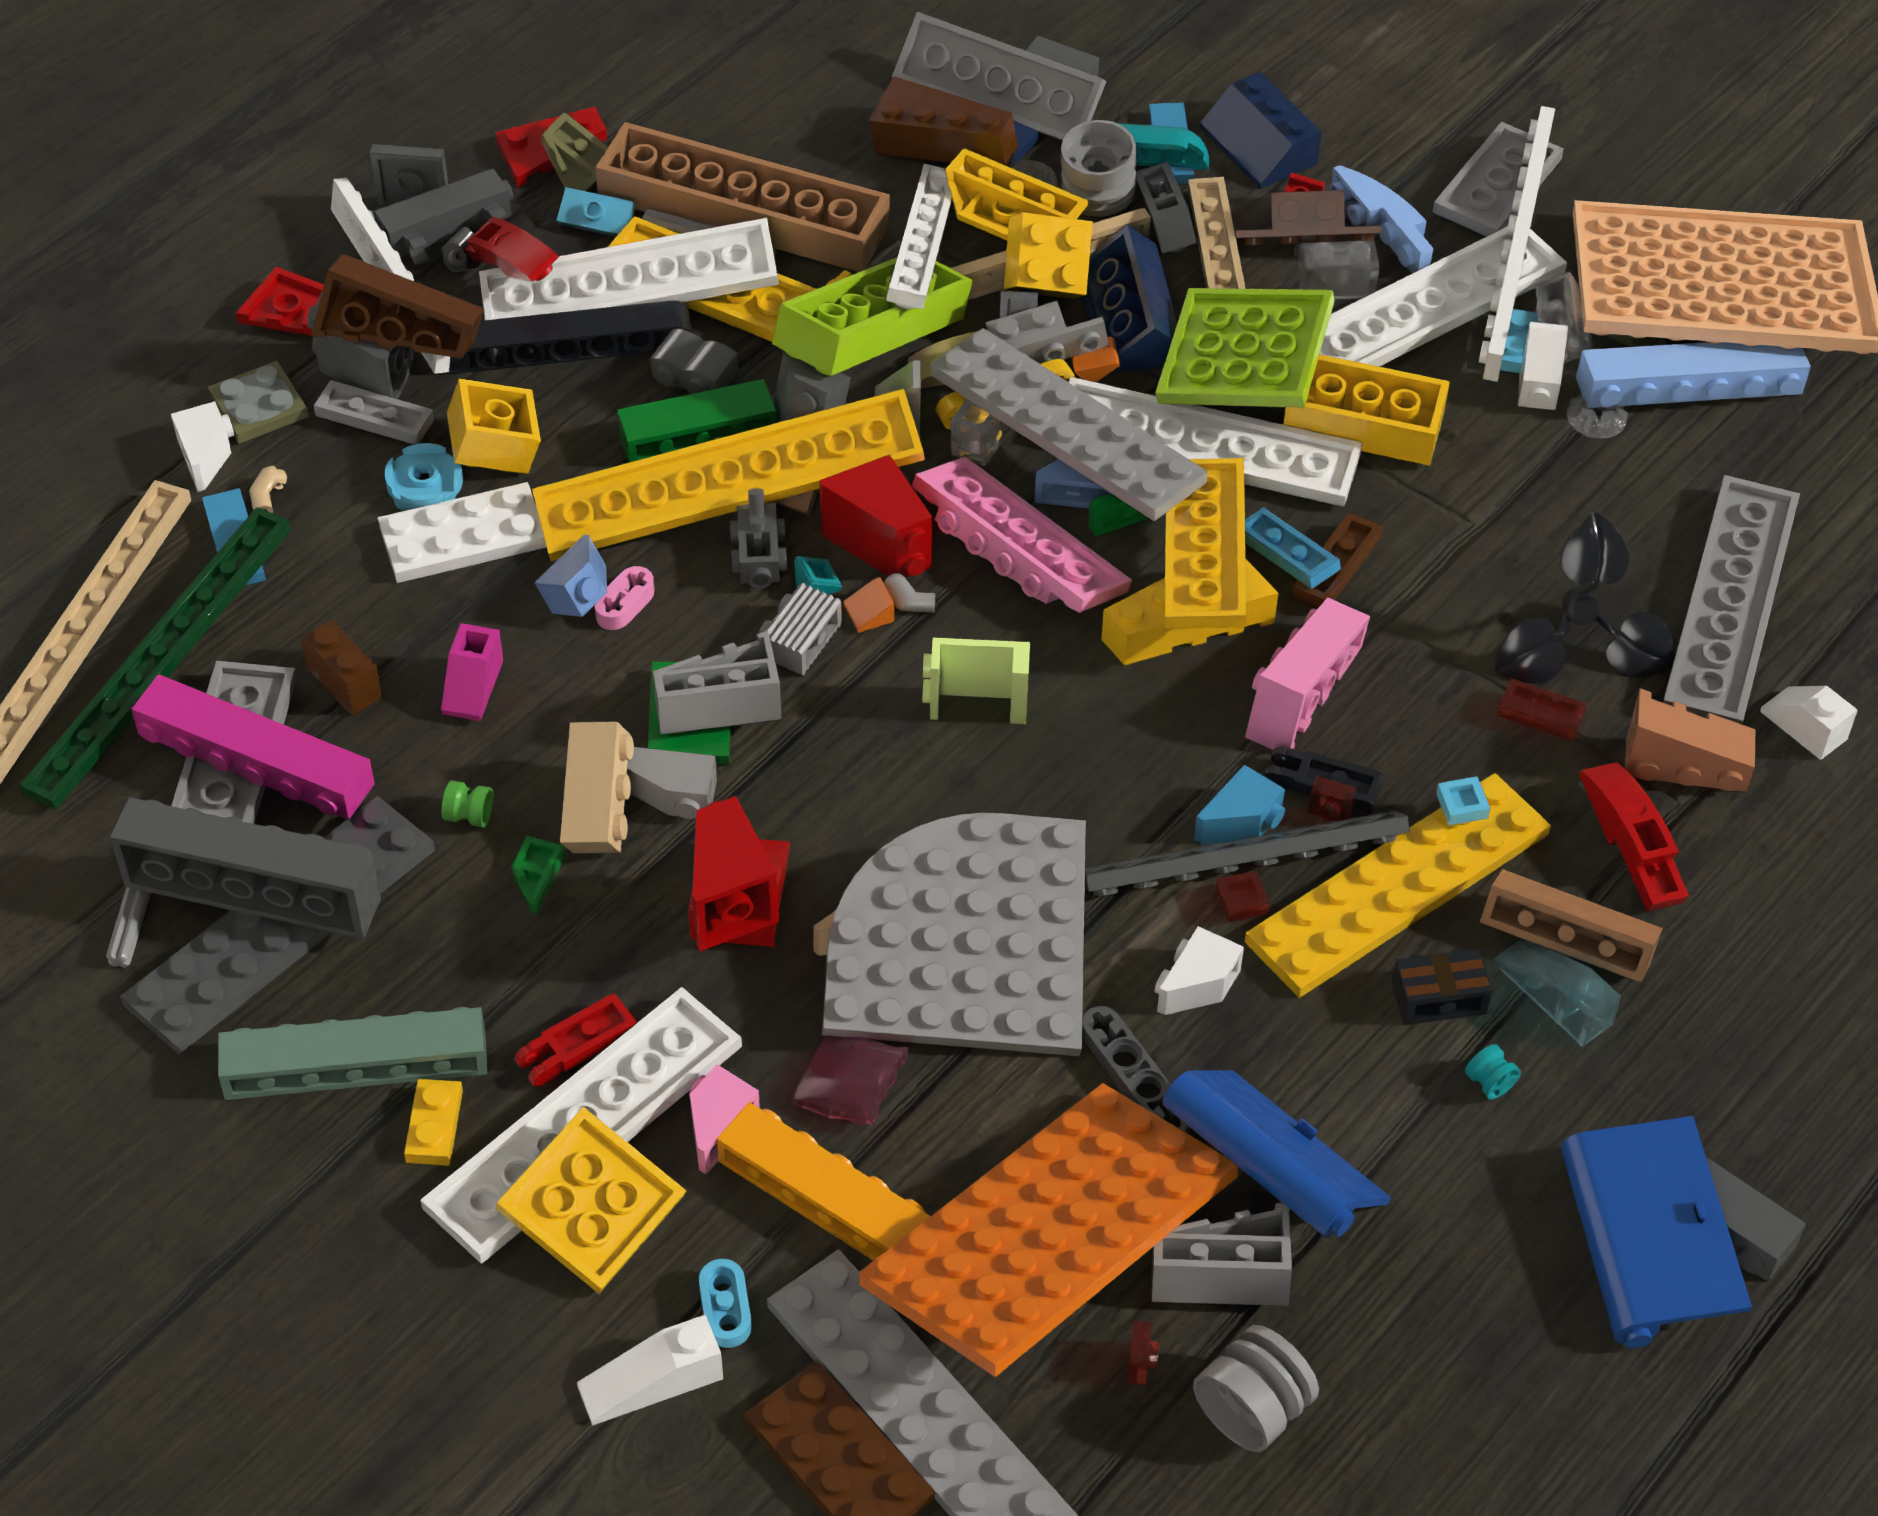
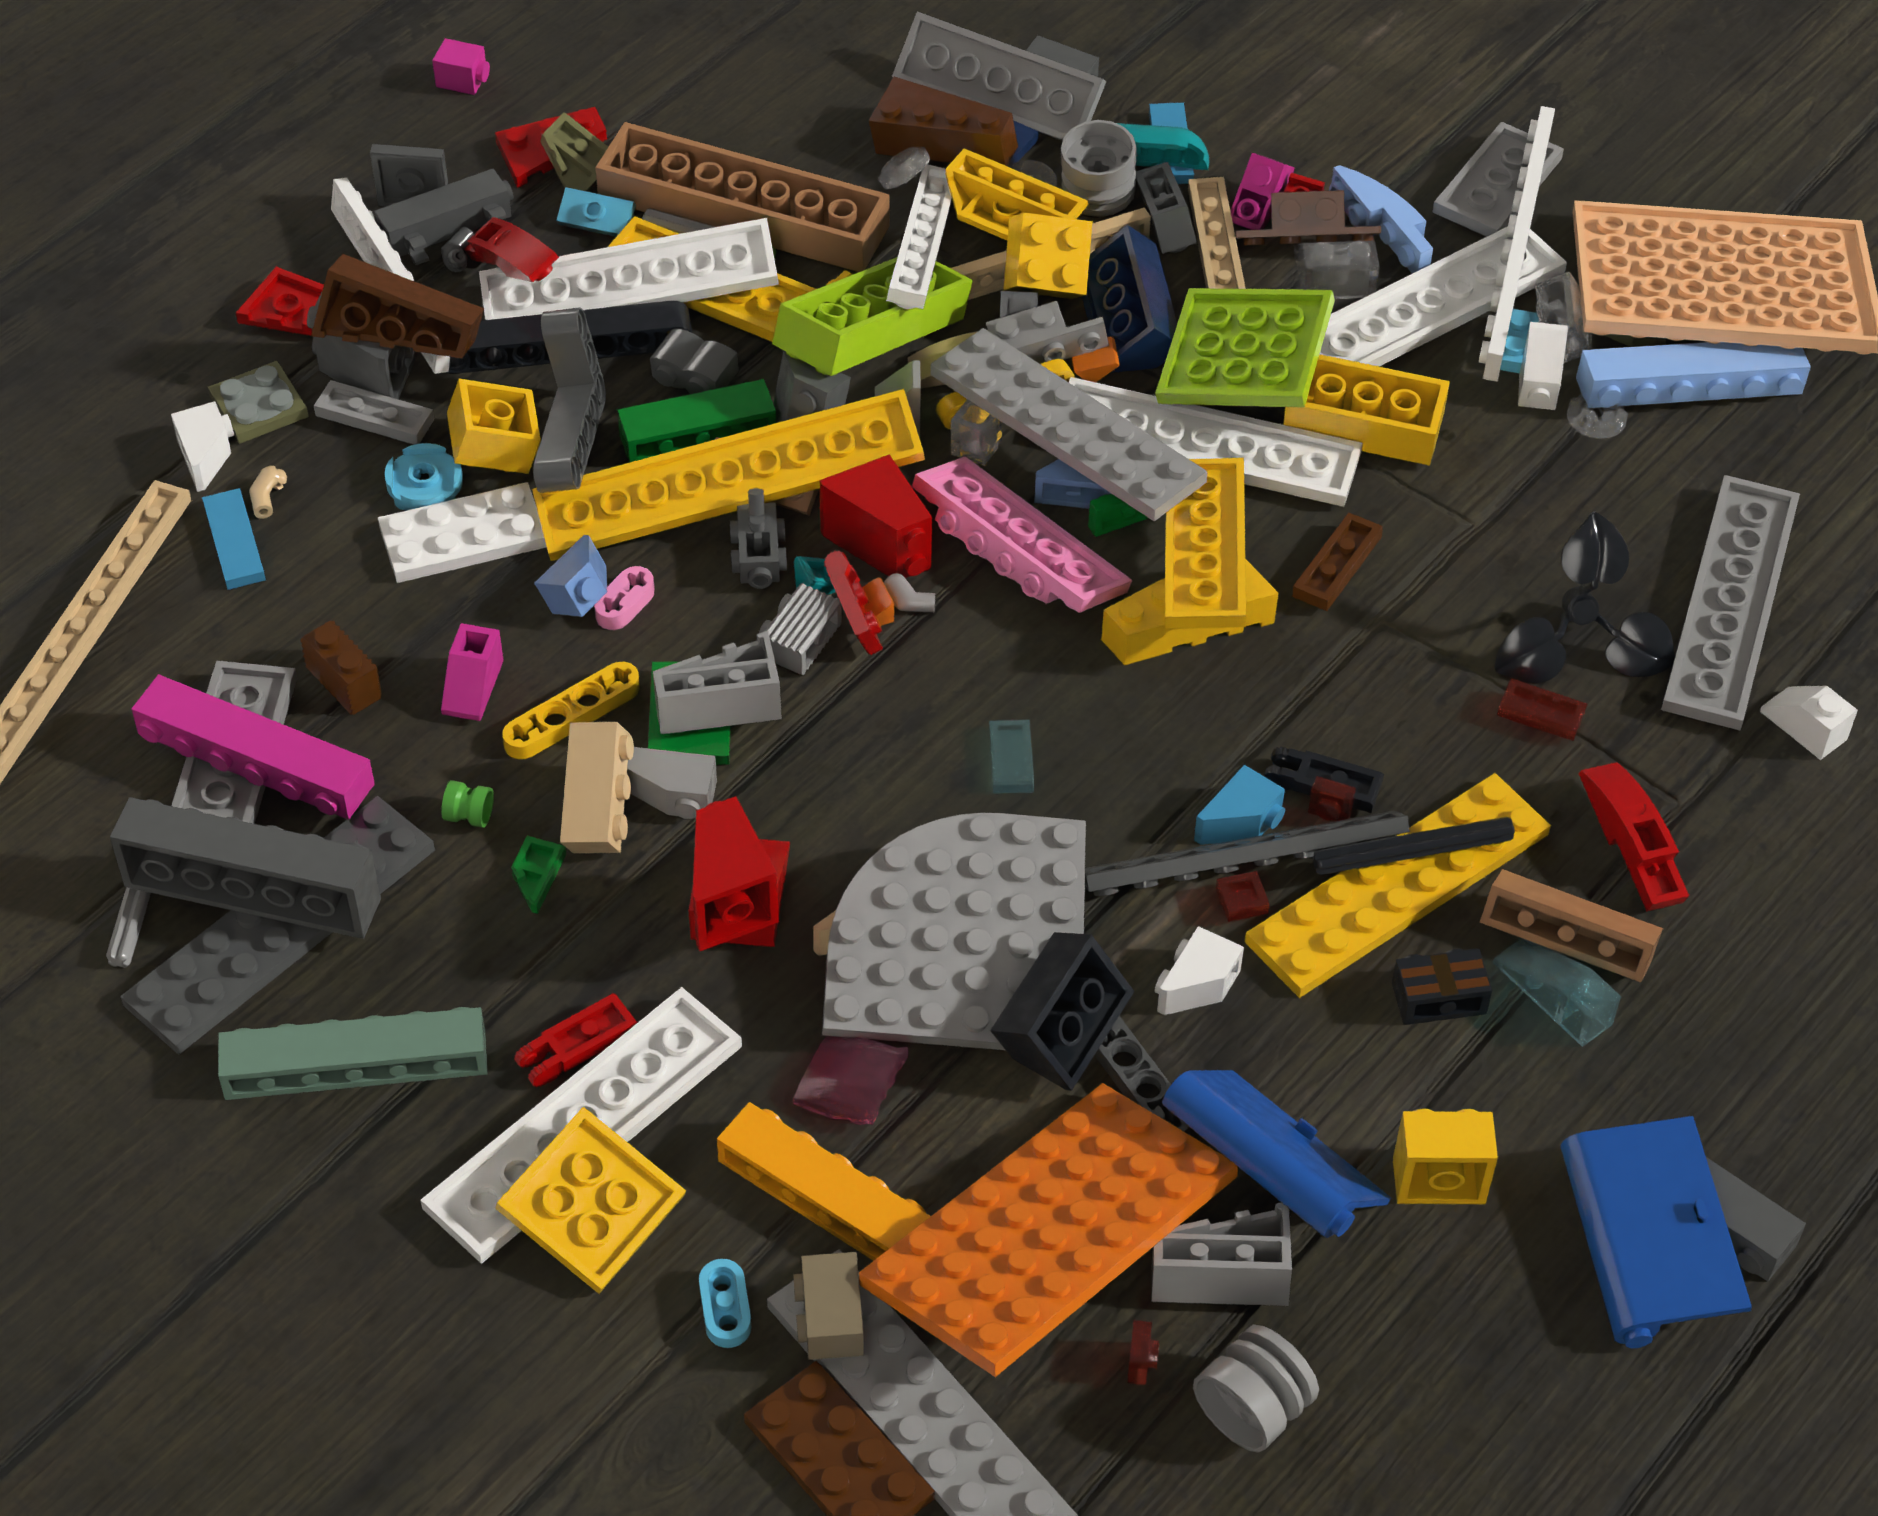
(157, 654): dark green plate -> none
(433, 1122): yellow plate -> none
(460, 66): none -> dark pink brick
(567, 705): none -> yellow beam
(576, 405): none -> dark grey beam
(654, 1371): white slope -> none
(714, 1105): bright pink slope -> none
(831, 1306): none -> dark tan brick
(852, 600): none -> red hinge
(903, 167): none -> clear gear
(977, 670): yellowish green panel -> none
(1011, 756): none -> clear light blue tile
(1063, 1009): none -> black slope
(1253, 200): none -> dark pink slope
(1262, 131): dark blue slope -> none
(1289, 548): dark azure tile -> none
(1304, 673): bright pink wedge -> none
(1413, 845): none -> black axle
(1444, 1157): none -> yellow brick
(1463, 800): medium azure plate -> none
(1493, 1071): teal wheel -> none
(1687, 748): nougat wedge -> none

